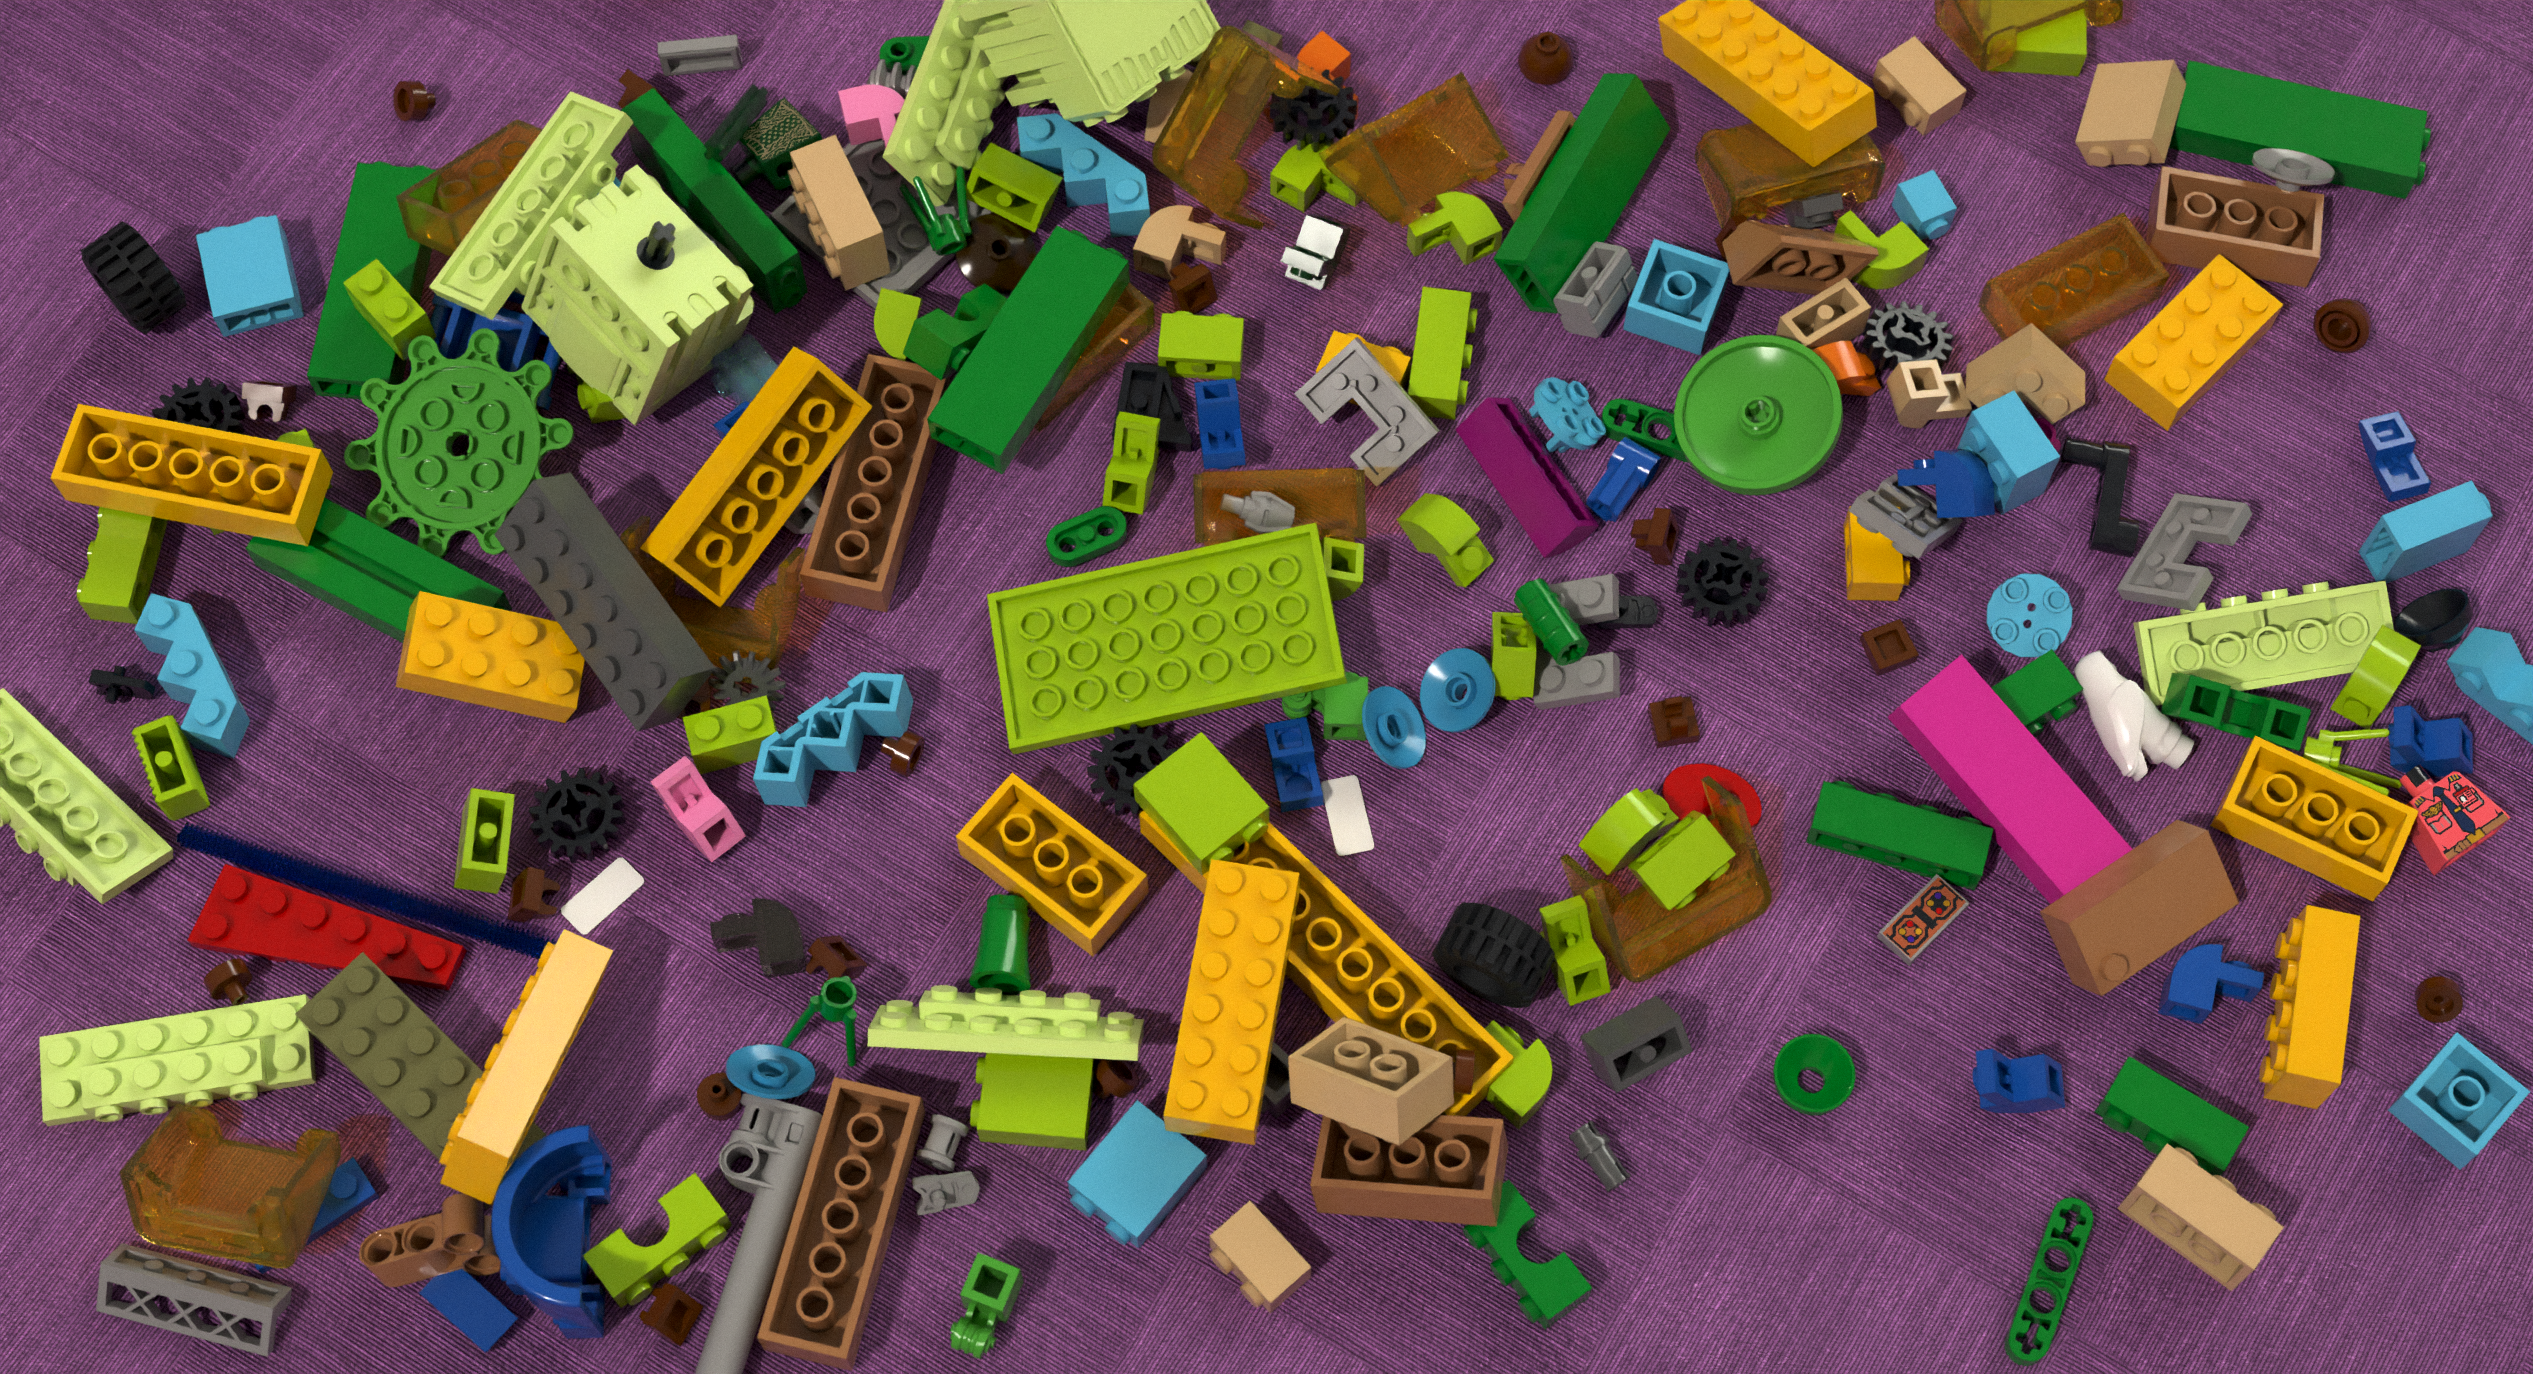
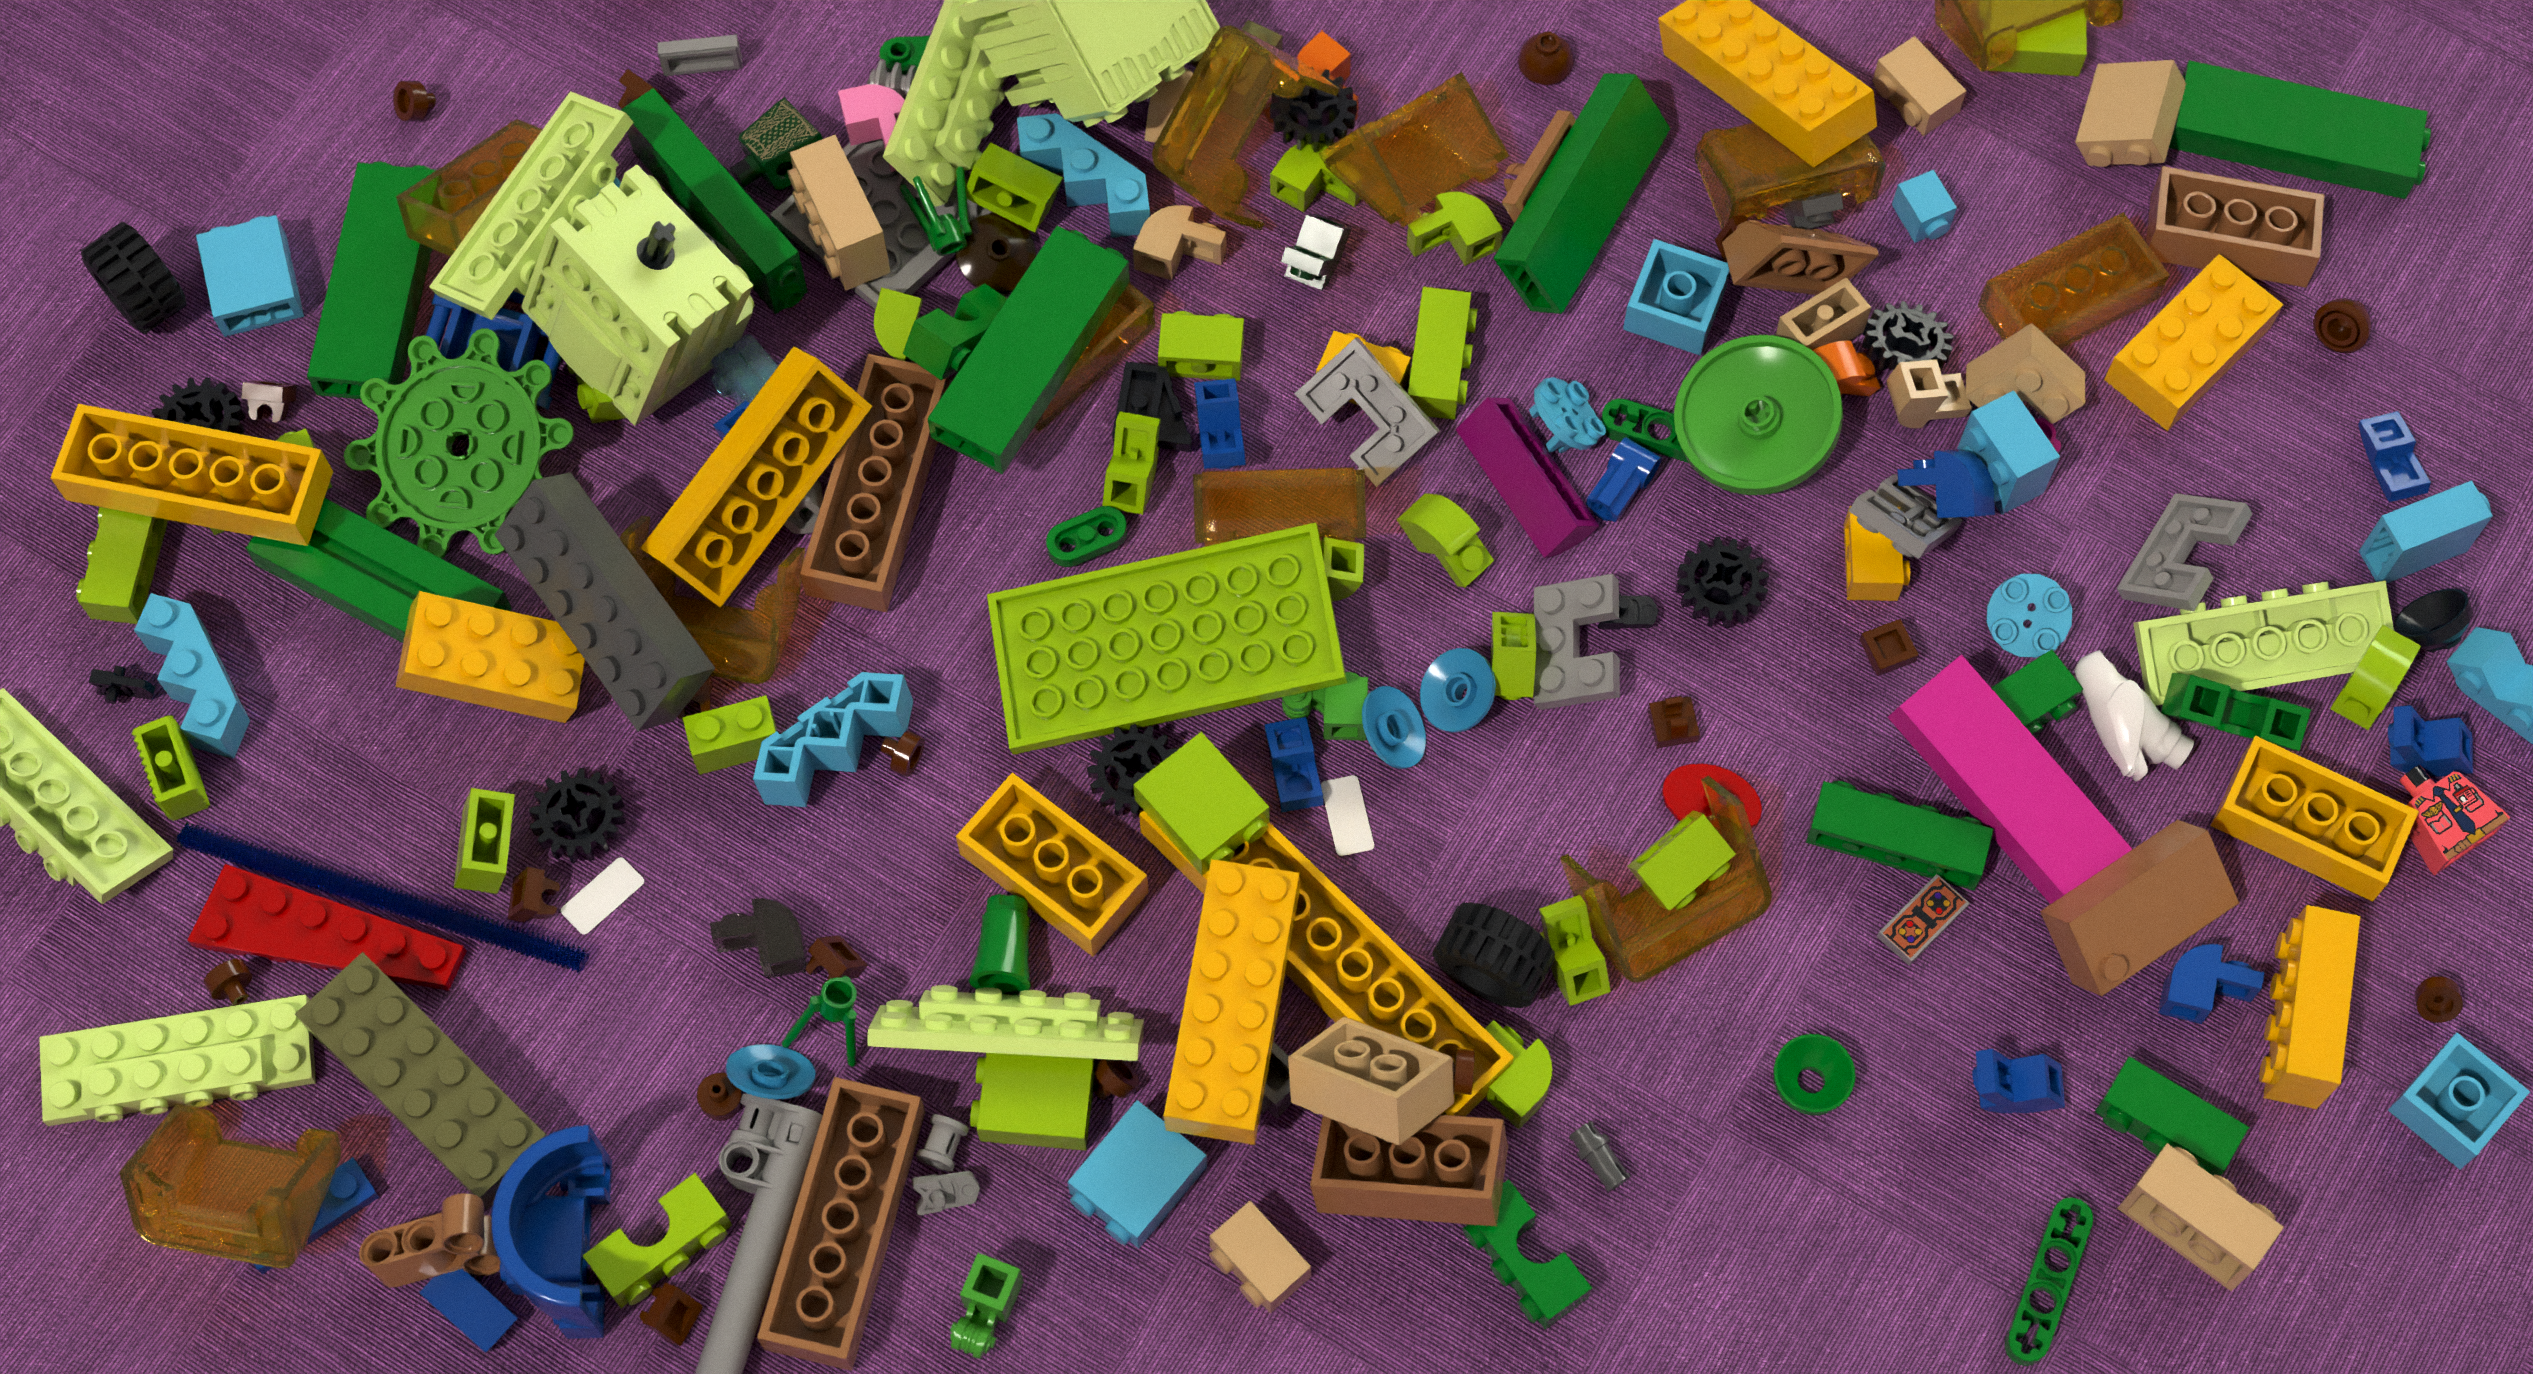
(194, 1284): light grey fence -> none
(388, 307): lime brick -> none
(523, 1066): yellow brick -> none
(697, 809): bright pink brick -> none
(735, 123): dark green axle -> none
(750, 668): dark grey gear -> none
(1192, 287): reddish brown tile -> none
(1261, 511): light grey piece -> none
(1551, 622): green axle -> none
(1596, 289): light grey brick -> none
(1627, 829): lime brick -> none
(1636, 1044): dark grey brick -> none
(1657, 535): reddish brown tile -> none
(1898, 249): lime brick -> none
(2108, 530): black beam -> none
(2292, 168): light grey dish -> none
(2326, 754): lime plant -> none

